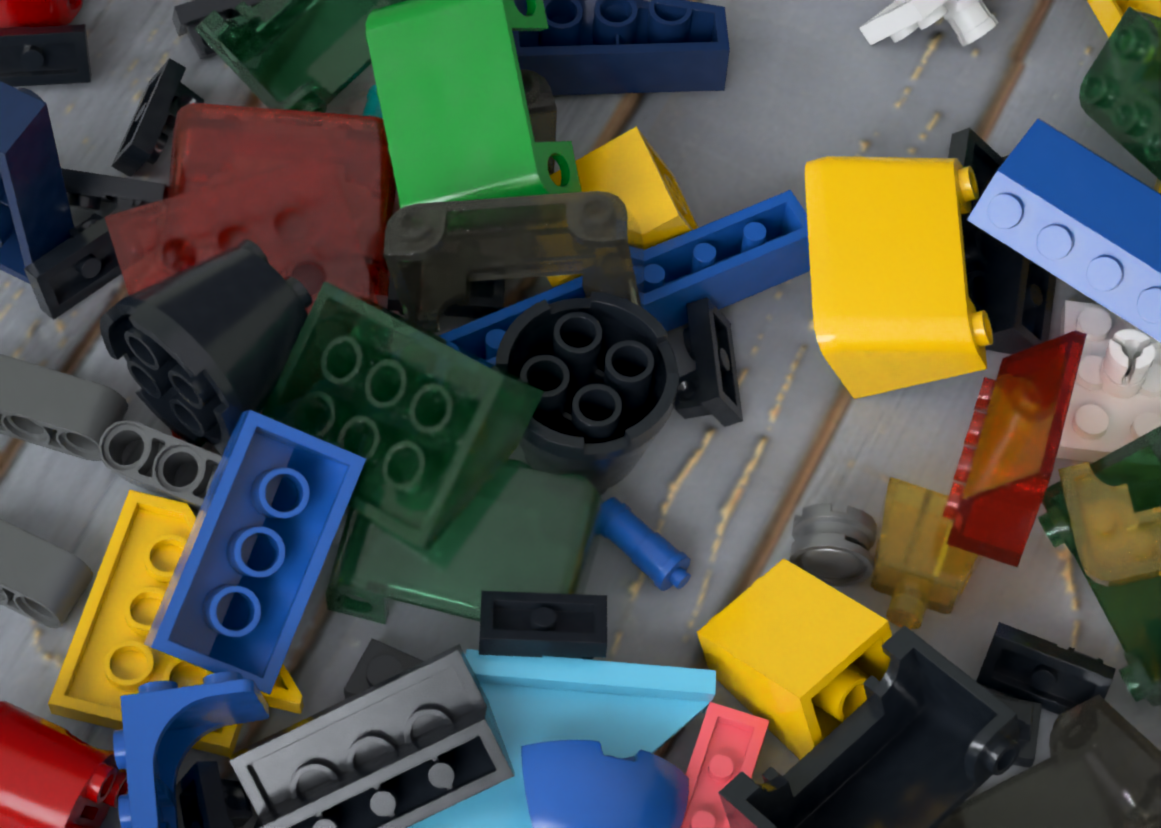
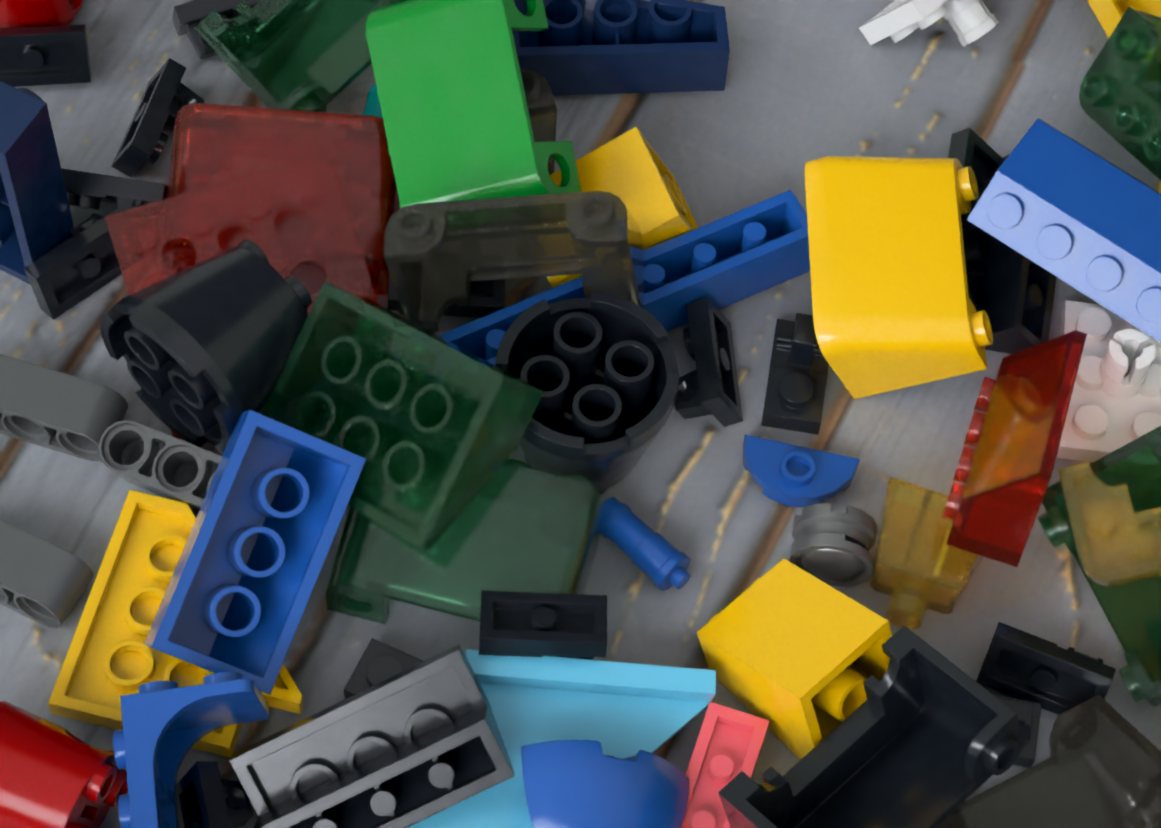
(795, 378): none -> black hinge
(796, 473): none -> blue plate

